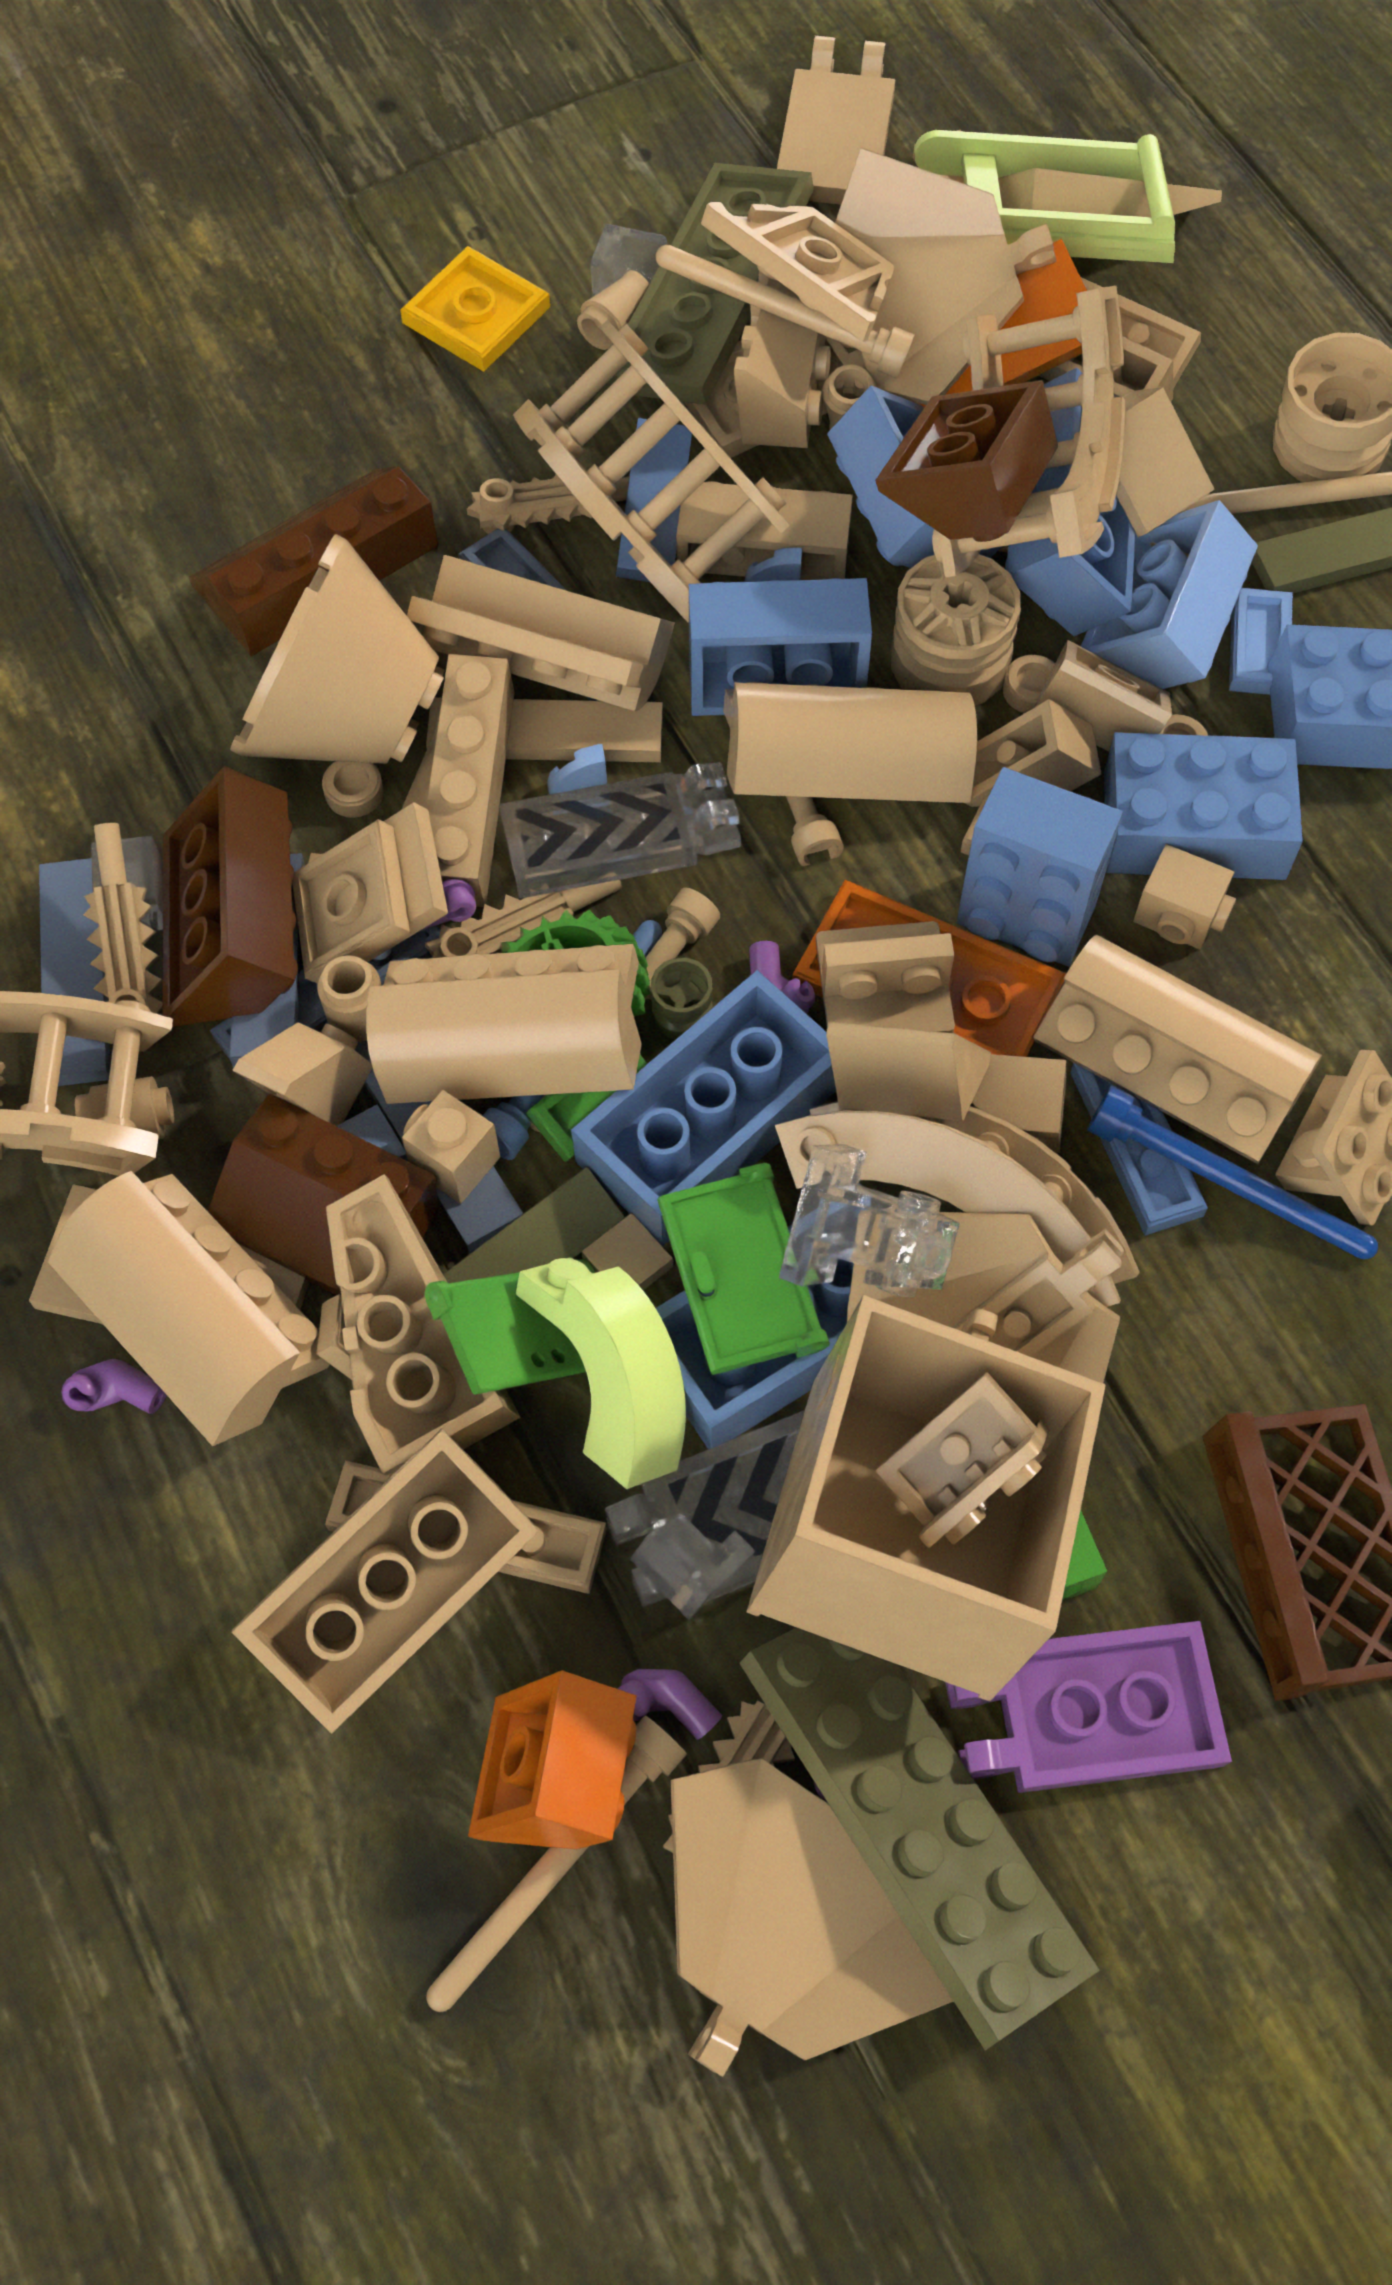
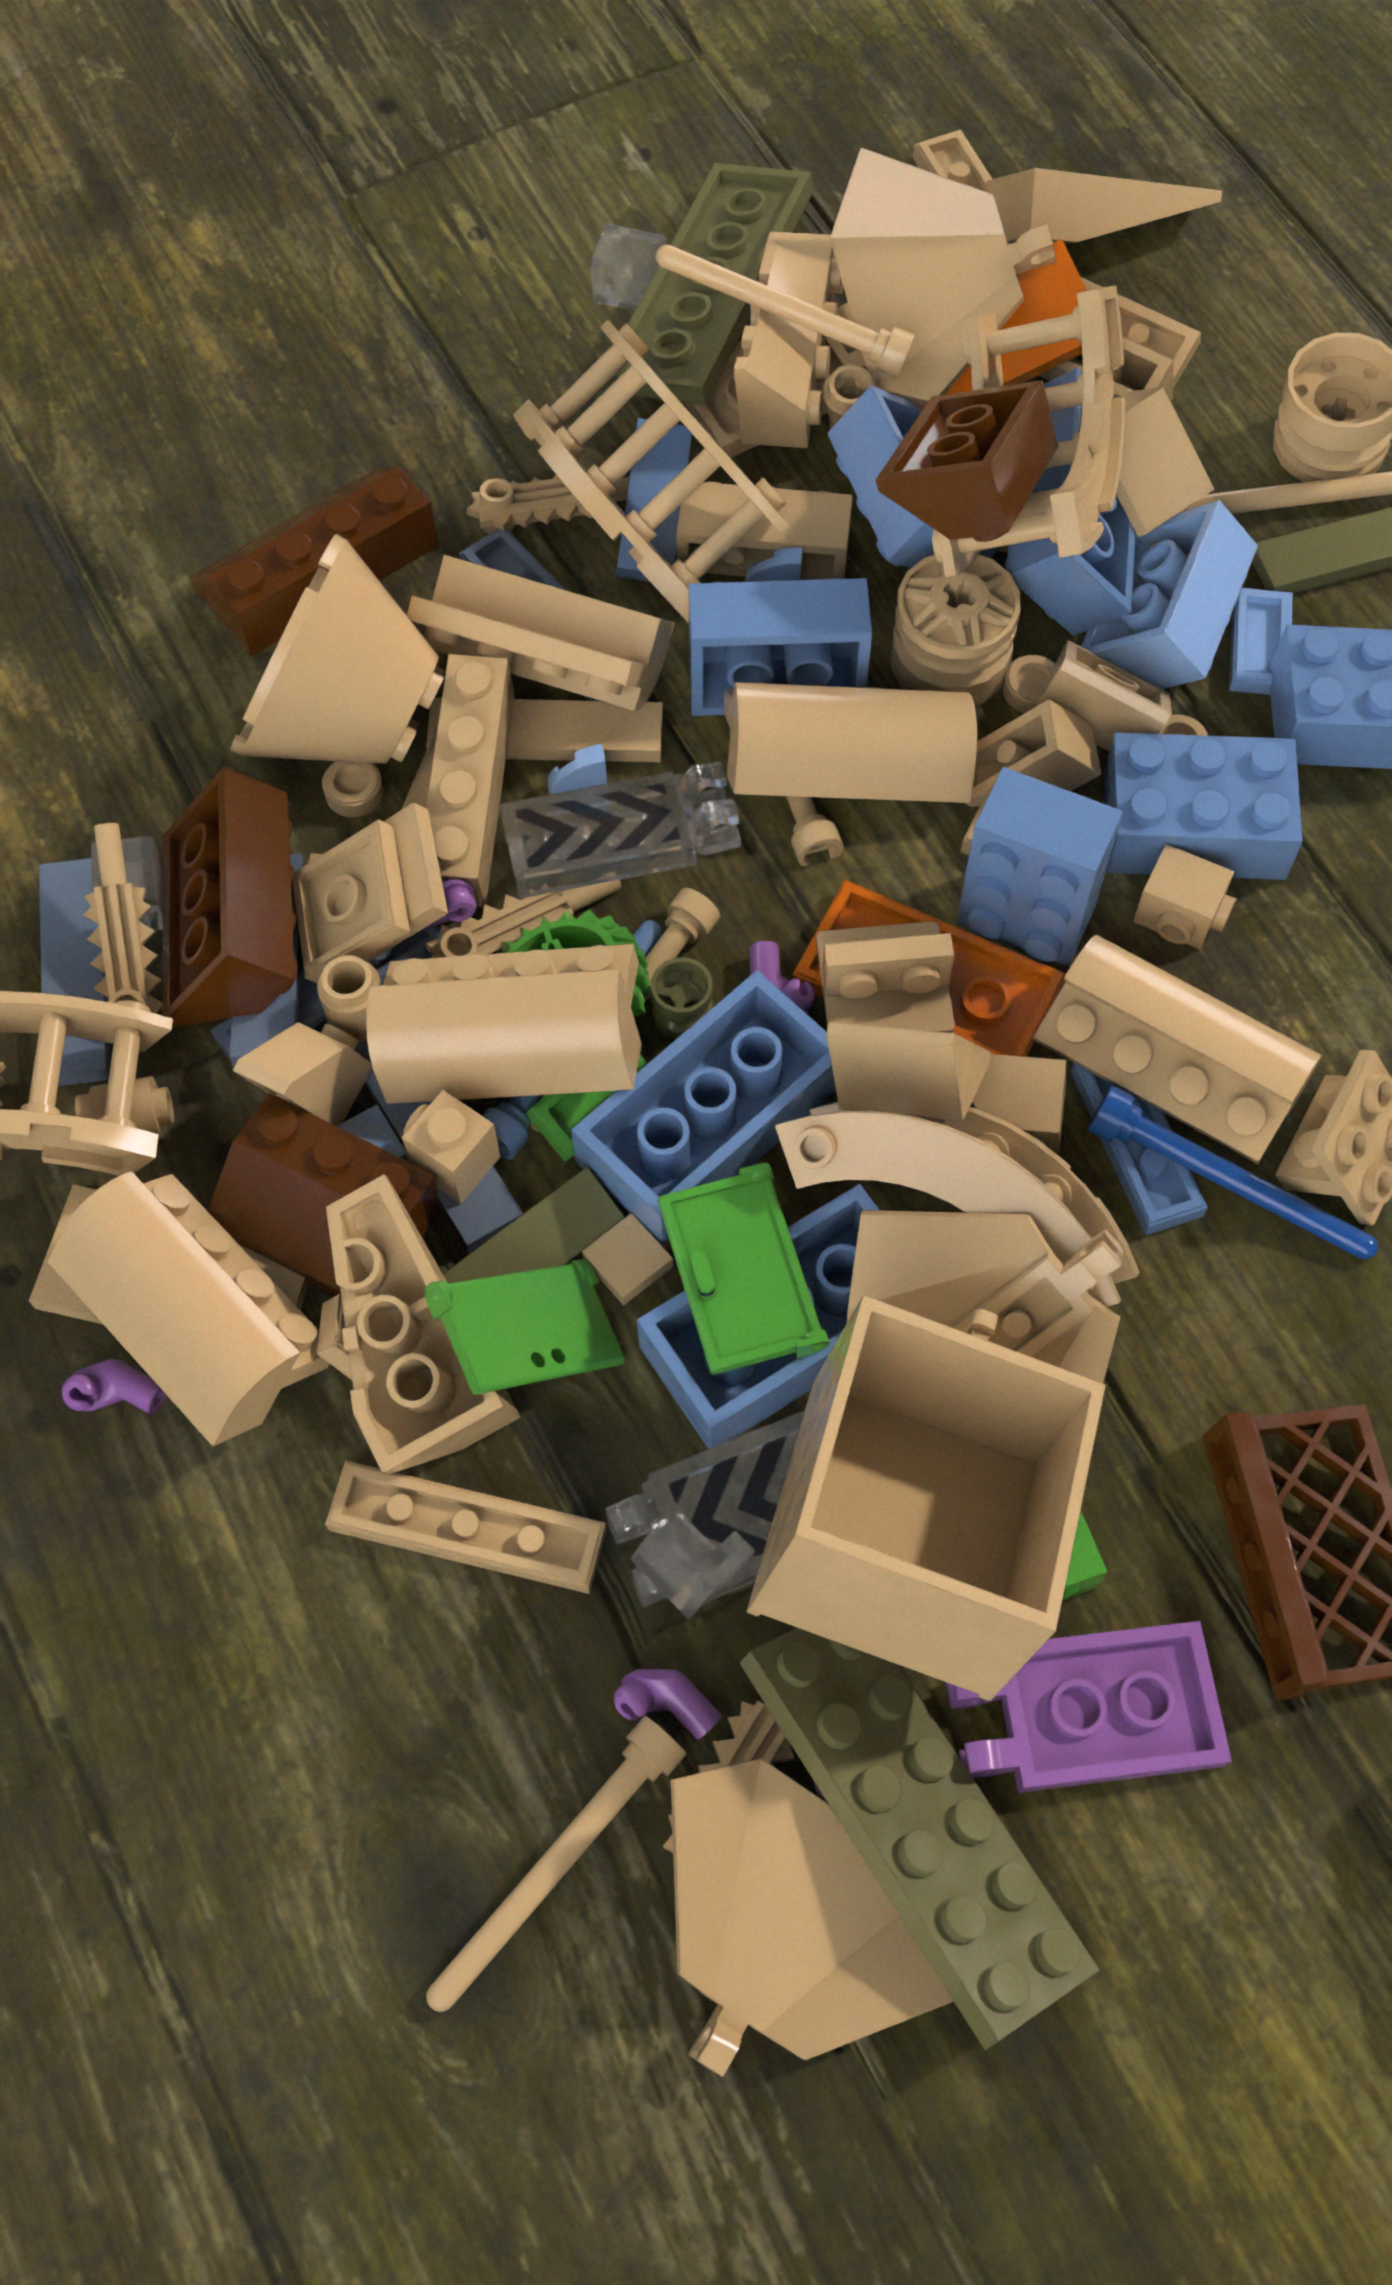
(385, 1581): tan brick -> none
(475, 308): yellow tile -> none
(555, 1764): orange slope -> none
(614, 304): tan cone -> none
(629, 1364): yellowish green arch -> none
(811, 258): tan wing -> none
(835, 117): tan tile -> none
(837, 1223): clear tile -> none
(963, 1459): tan bracket -> none
(987, 156): yellowish green piece -> none

